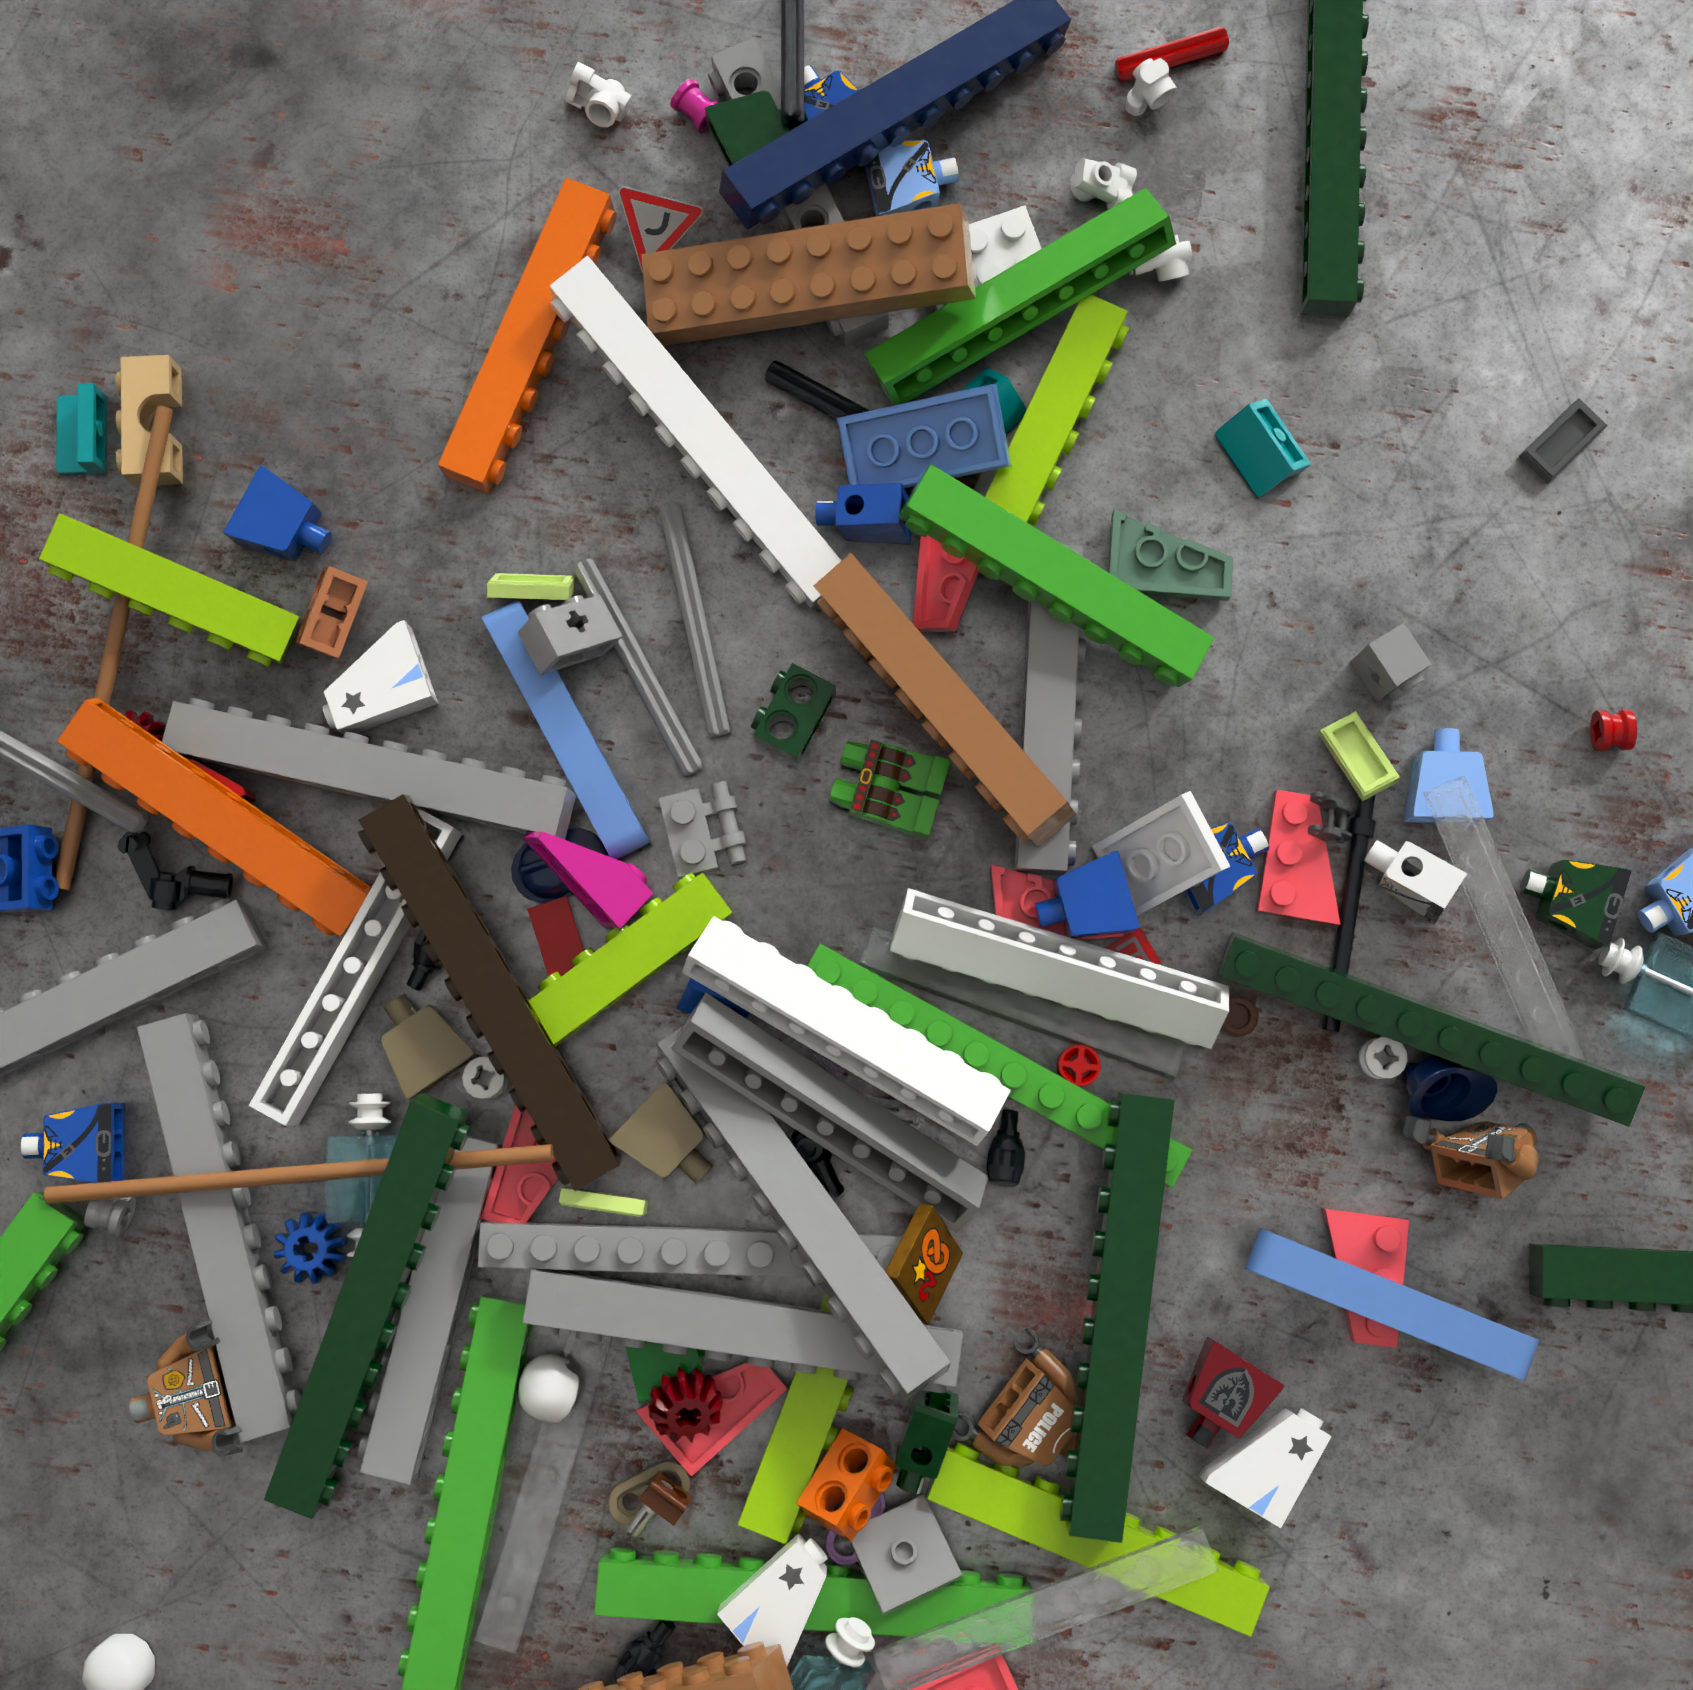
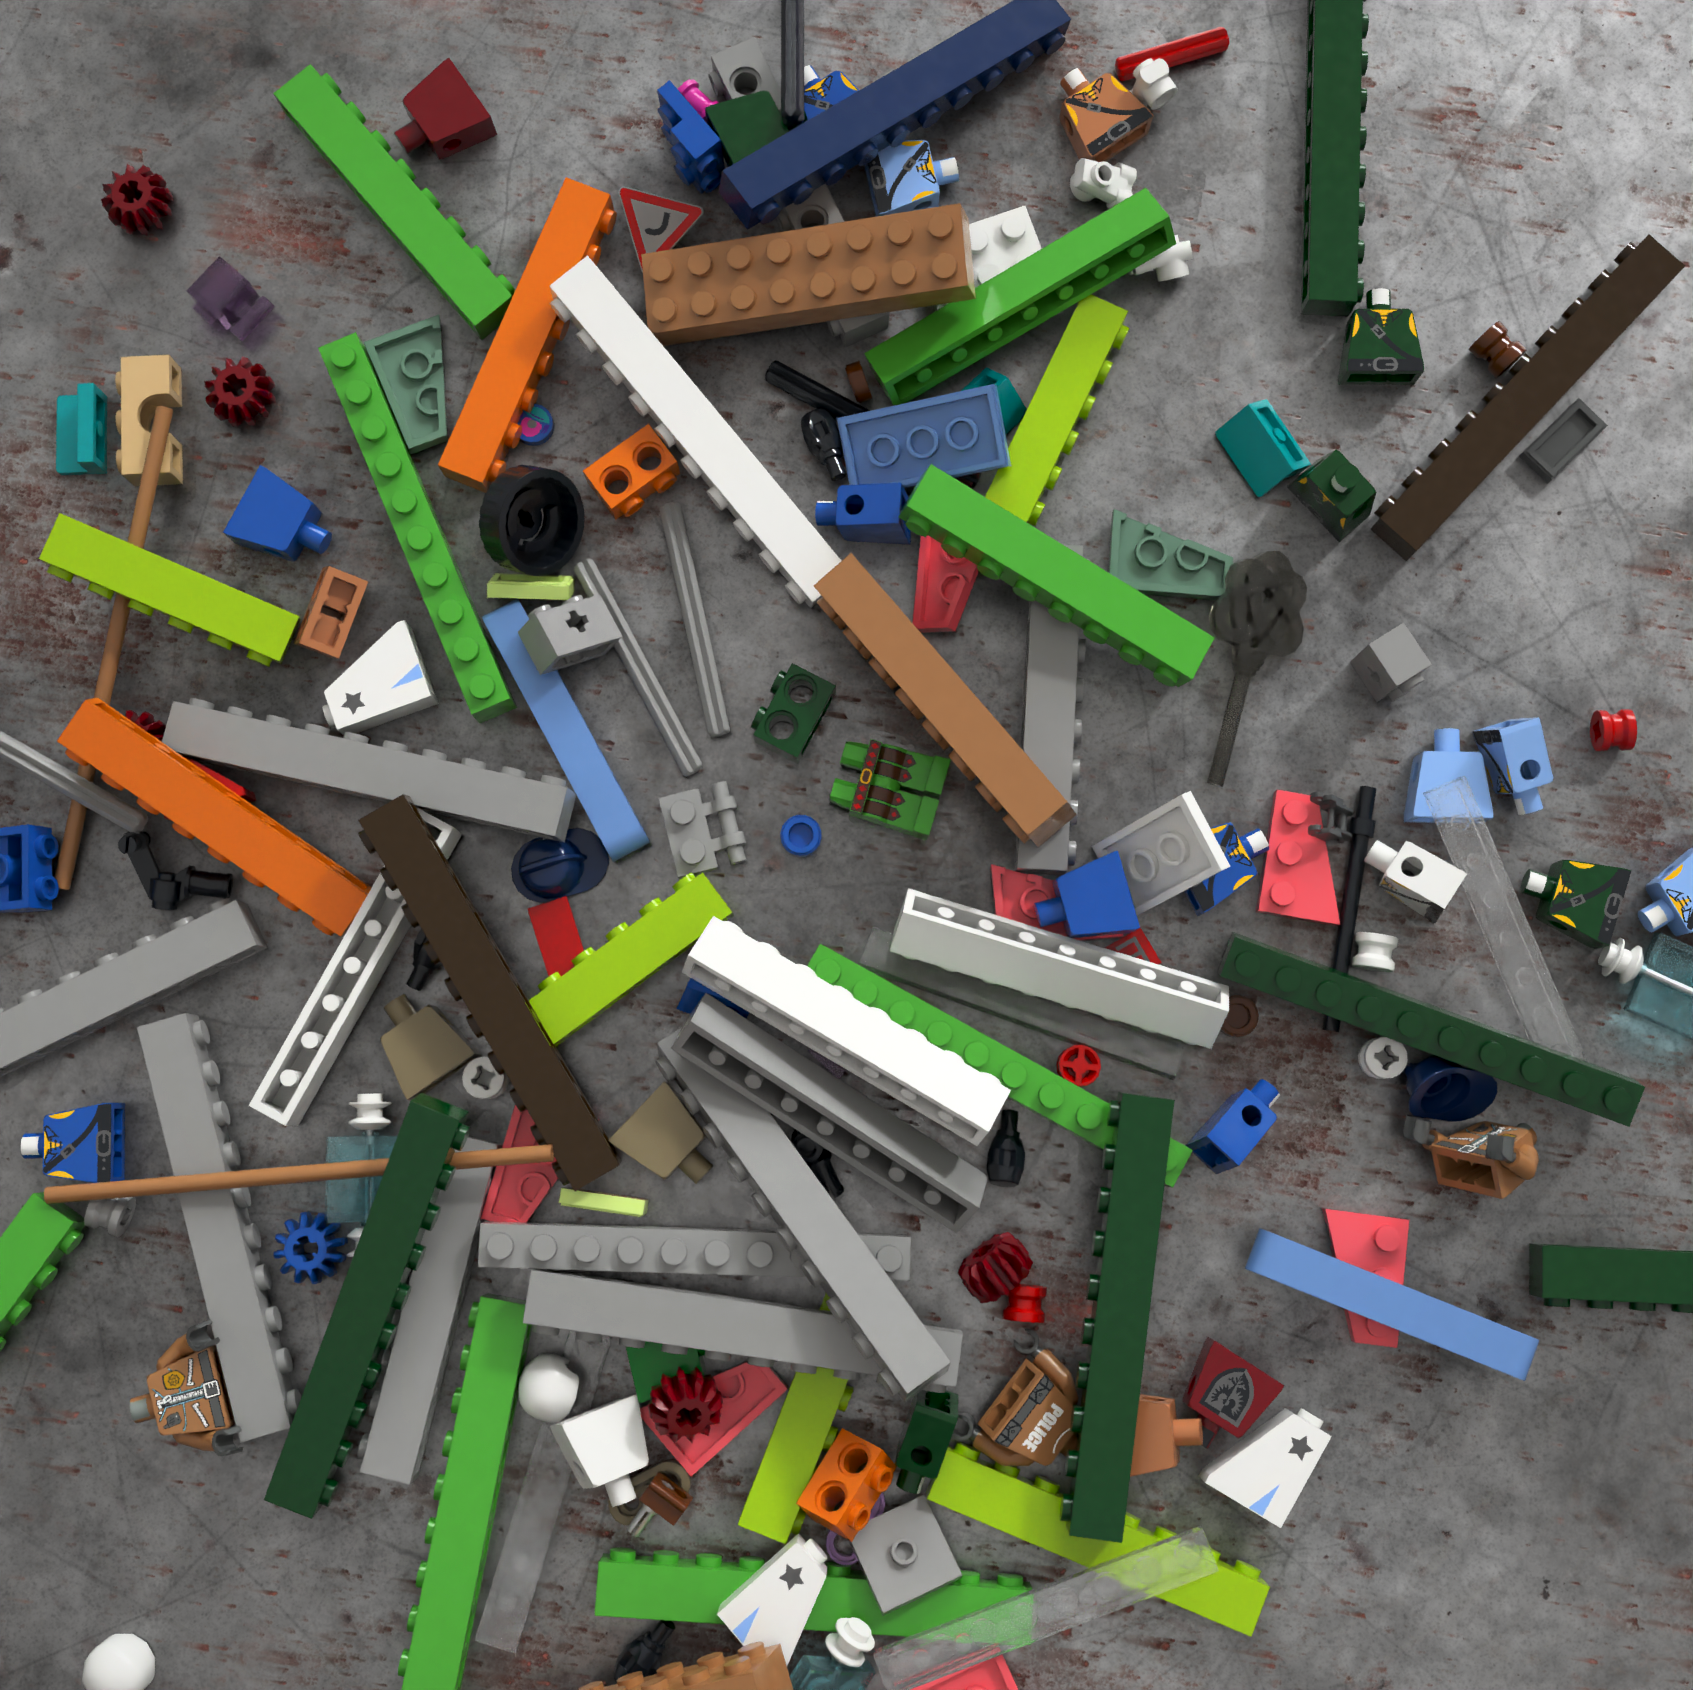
(132, 186): none -> dark red gear
(227, 296): none -> clear purple brick
(233, 379): none -> dark red gear
(395, 200): none -> bright green brick
(413, 381): none -> sand green wing
(418, 529): none -> bright green brick
(444, 114): none -> dark red torso
(514, 513): none -> black piece
(536, 426): none -> tile
(601, 883): dark pink slope -> none
(602, 98): white plate -> none
(605, 1446): none -> white torso
(624, 464): none -> orange brick
(693, 141): none -> blue plate
(801, 836): none -> blue tile
(824, 441): none -> black piece
(858, 382): none -> reddish brown tile
(924, 1262): pearl gold tile -> none
(995, 1267): none -> dark red gear
(1025, 1304): none -> red wheel
(1101, 116): none -> nougat torso
(1161, 1434): none -> nougat torso
(1235, 1127): none -> blue torso
(1249, 621): none -> clear smoke piece
(1335, 494): none -> dark green torso
(1359, 756): yellowish green tile -> none
(1375, 952): none -> white wheel
(1380, 345): none -> dark green torso
(1497, 349): none -> reddish brown wheel
(1516, 760): none -> light blue torso
(1527, 397): none -> dark brown brick

